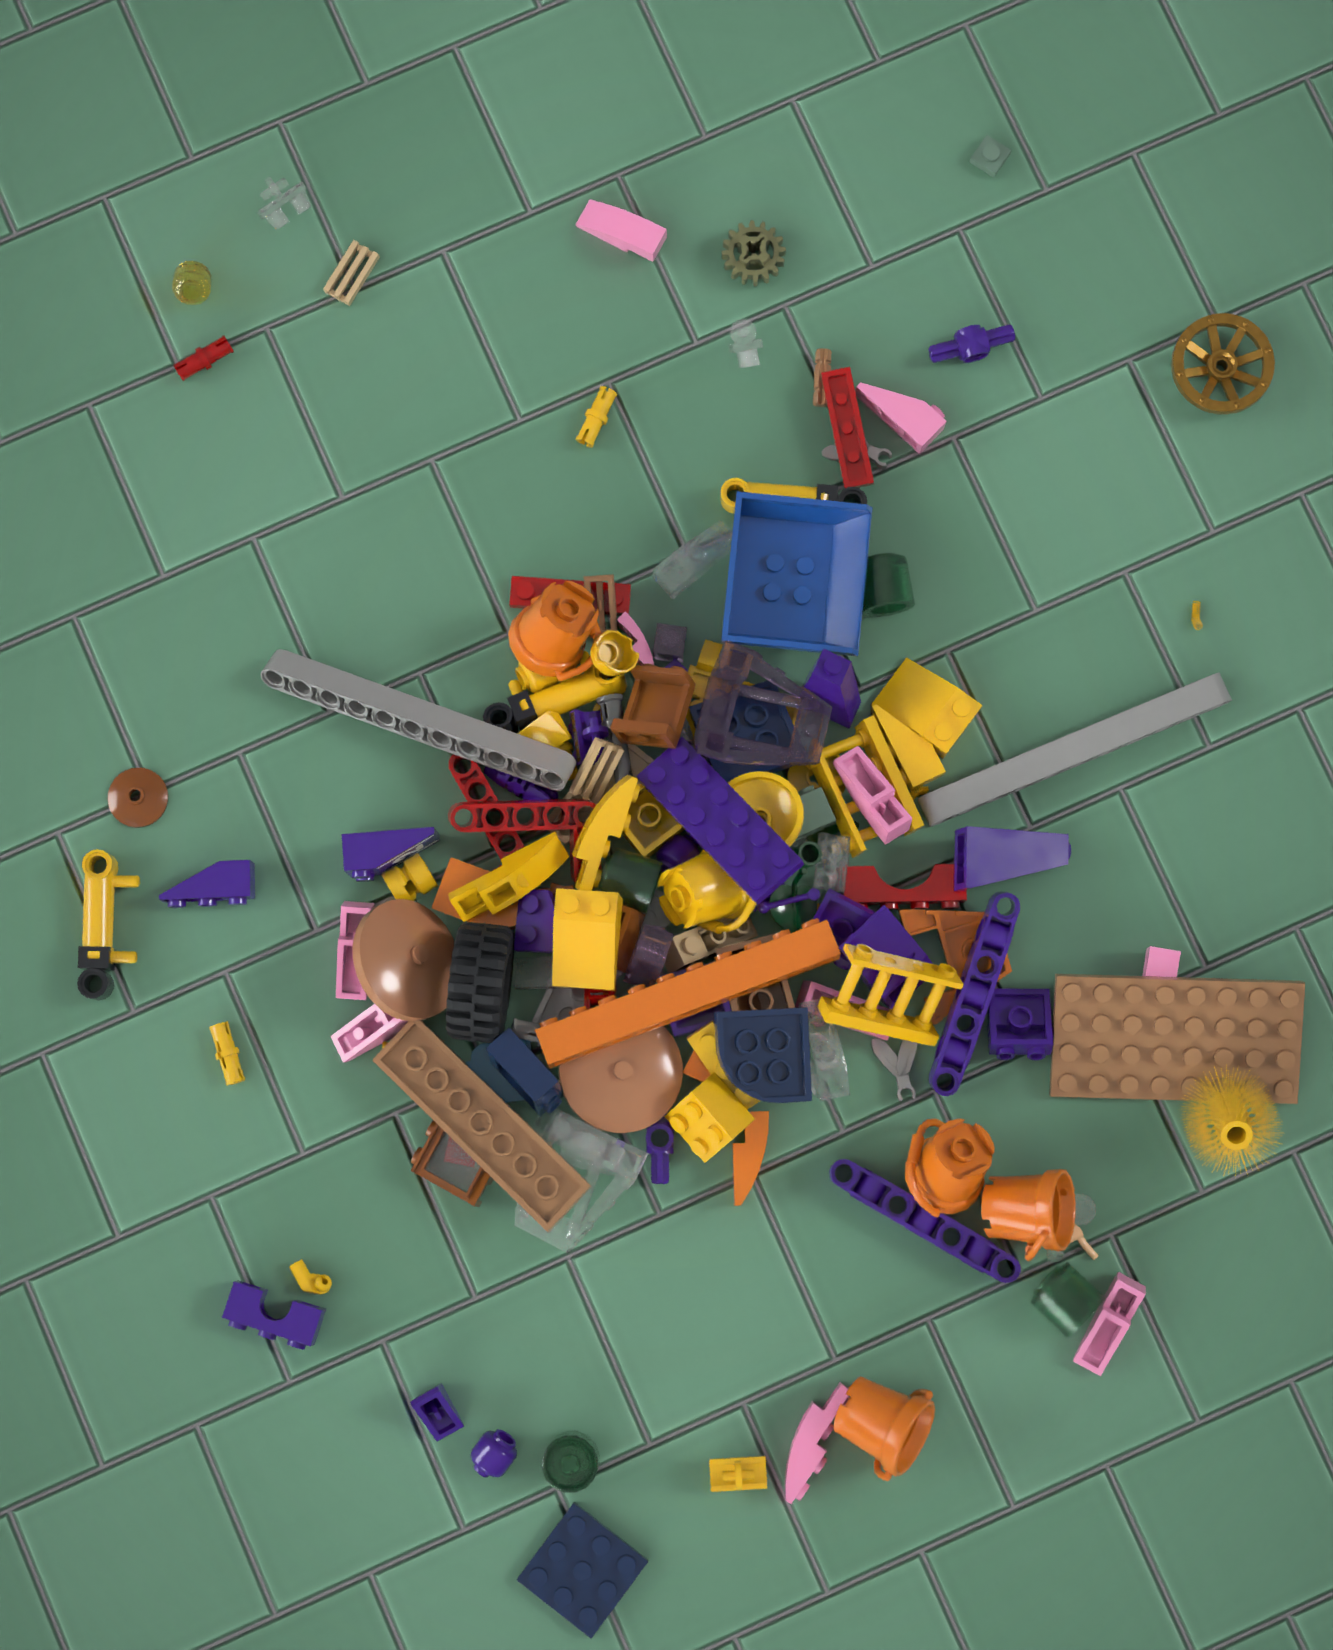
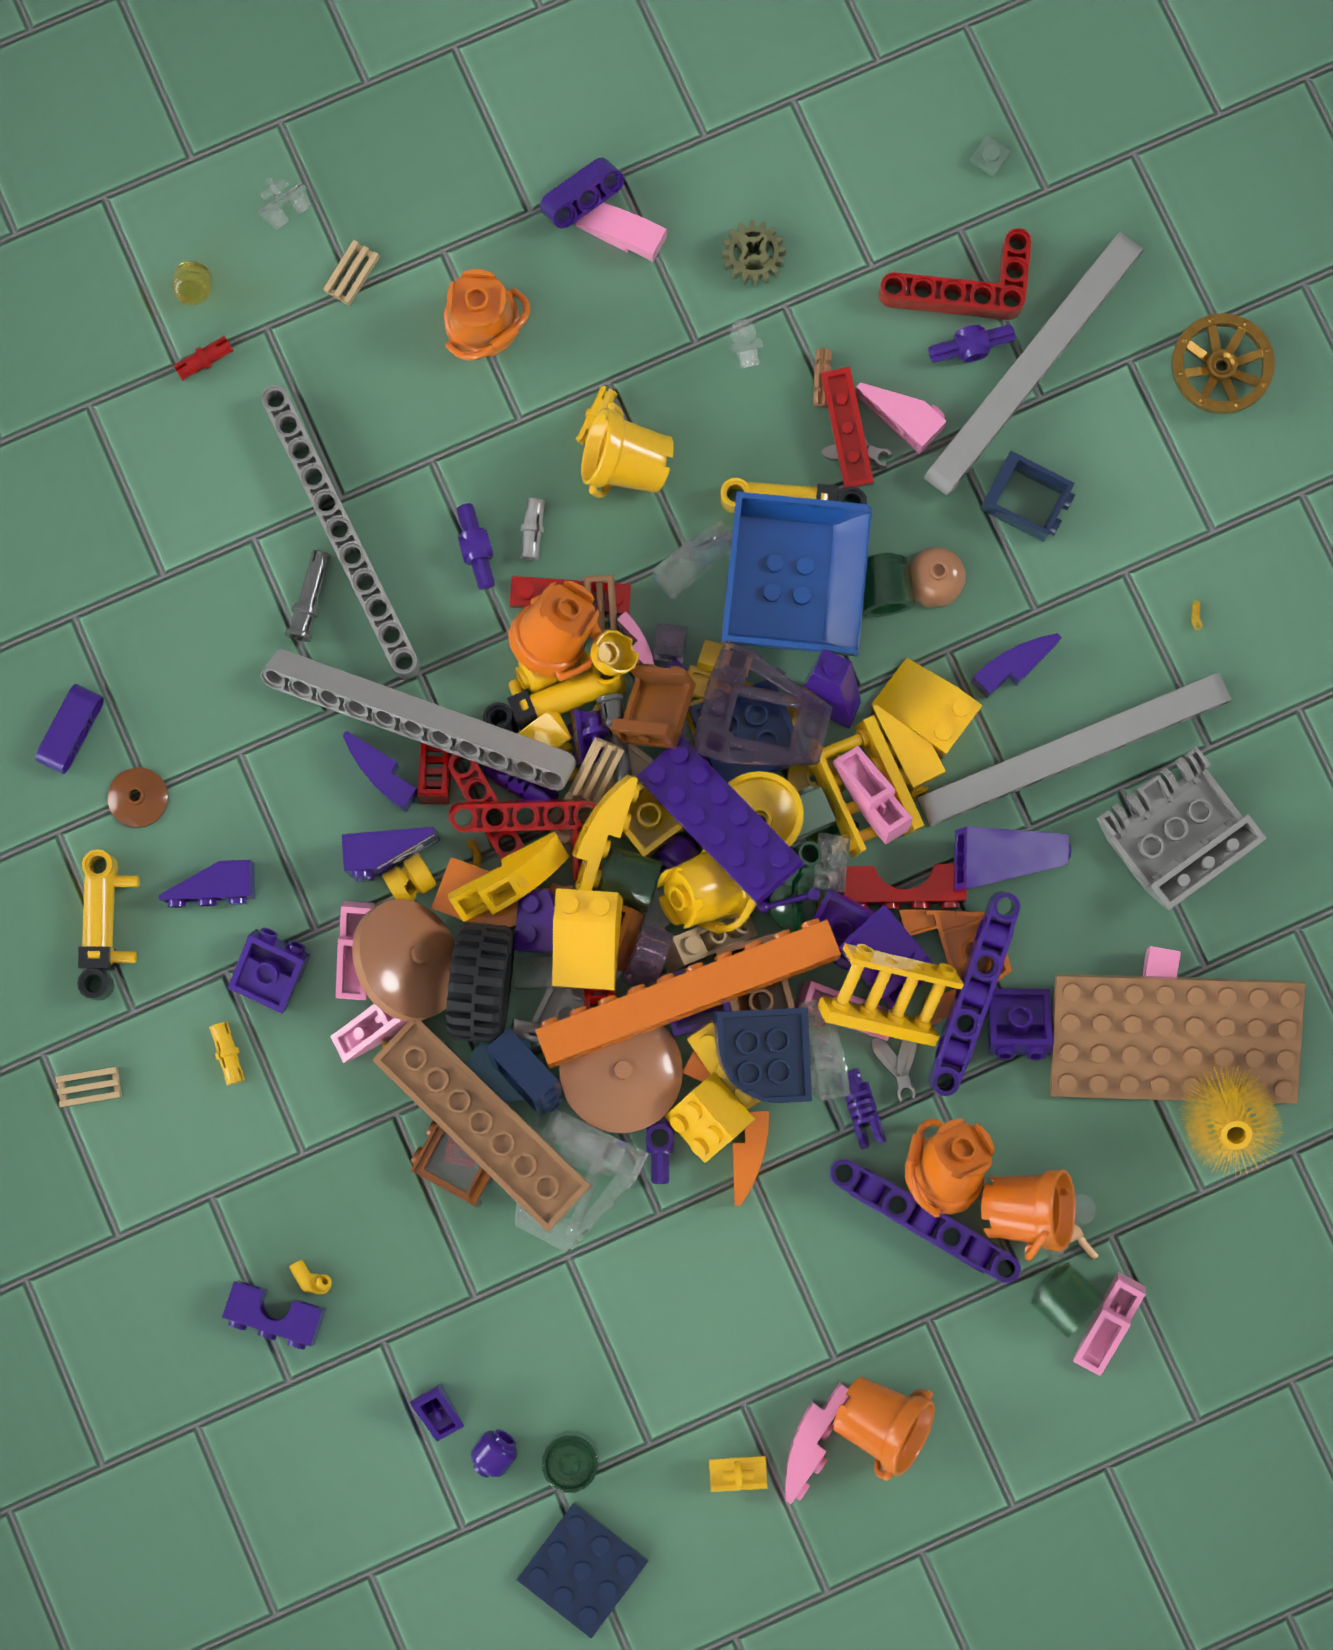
(63, 1090): none -> tan tile
(69, 728): none -> dark purple beam
(269, 969): none -> dark purple plate
(305, 608): none -> dark grey pin
(335, 518): none -> light grey beam
(381, 772): none -> dark purple slope
(433, 790): none -> red slope
(475, 546): none -> dark purple axle
(477, 858): none -> yellow leg
(482, 315): none -> orange piece
(532, 529): none -> light grey pin
(582, 193): none -> dark purple beam
(624, 455): none -> yellow piece
(863, 1109): none -> dark purple hinge
(937, 577): none -> nougat cylinder
(967, 289): none -> red beam
(1014, 664): none -> dark purple slope
(1033, 364): none -> light grey beam
(1040, 474): none -> dark blue window
(1179, 831): none -> light grey slope

